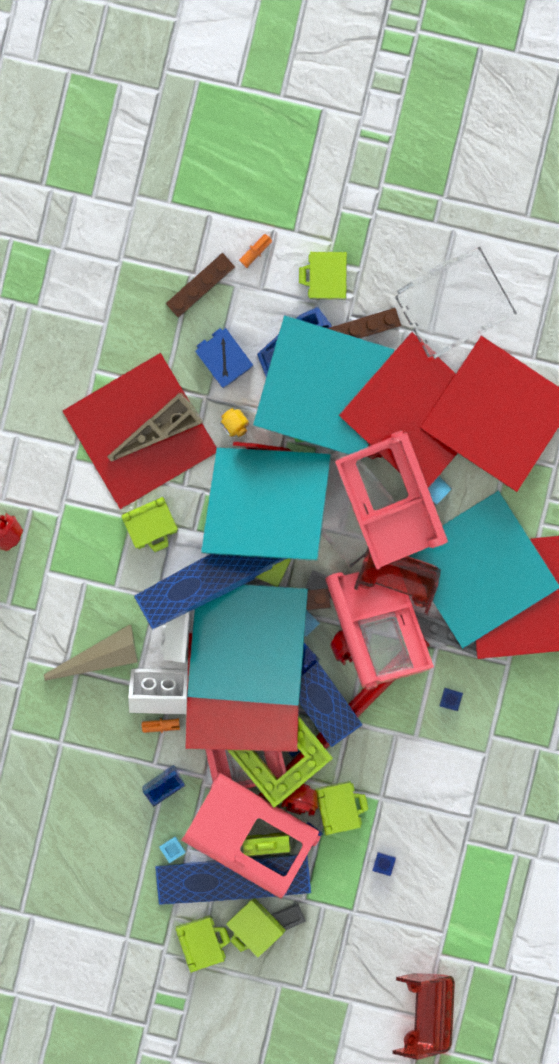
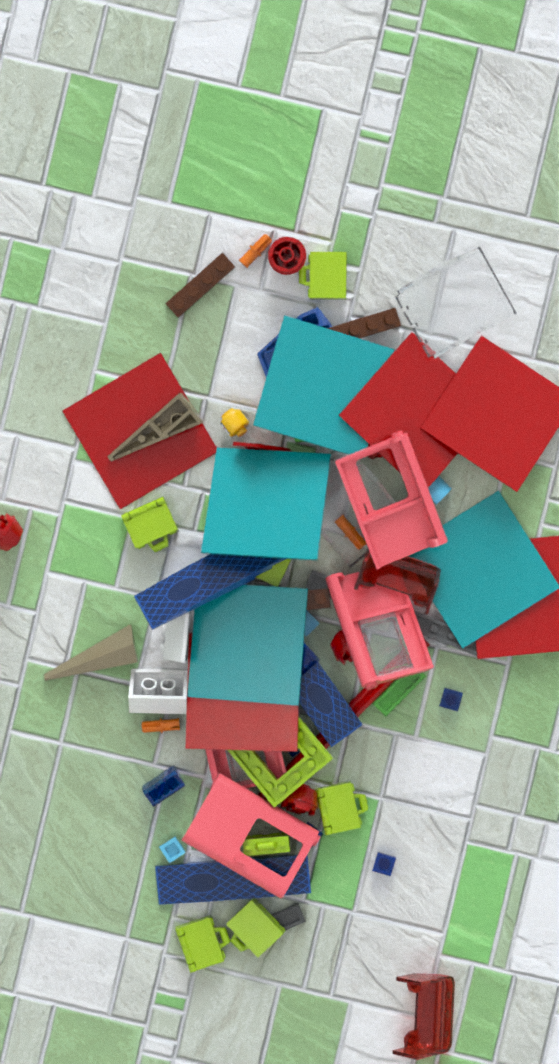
(223, 357): blue brick -> none
(287, 255): none -> red cone
(350, 532): none -> orange axle
(397, 692): none -> bright green plate

